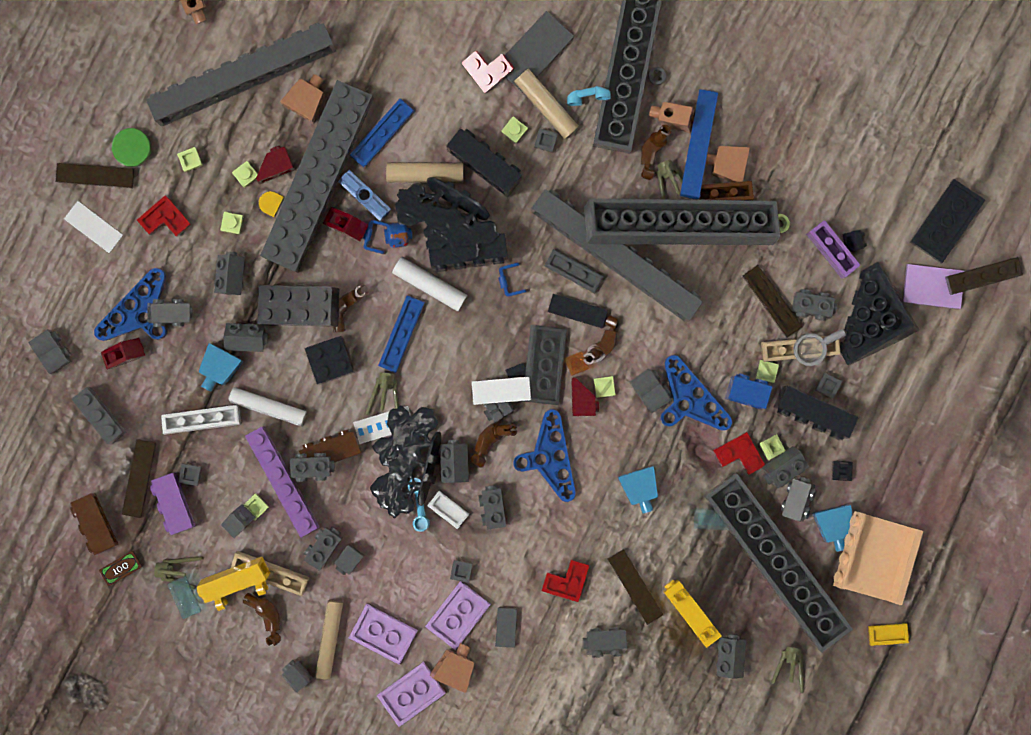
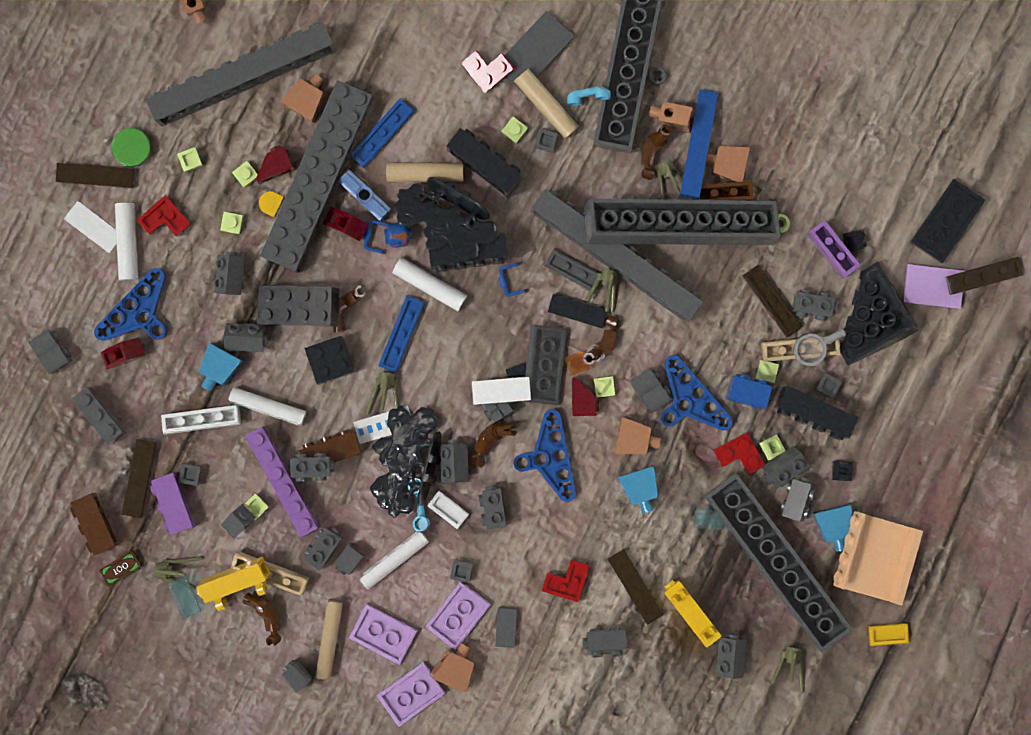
(126, 241): none -> white brick
(174, 312): dark grey brick -> none
(393, 559): none -> white brick
(608, 279): none -> olive plant
(635, 438): none -> nougat torso

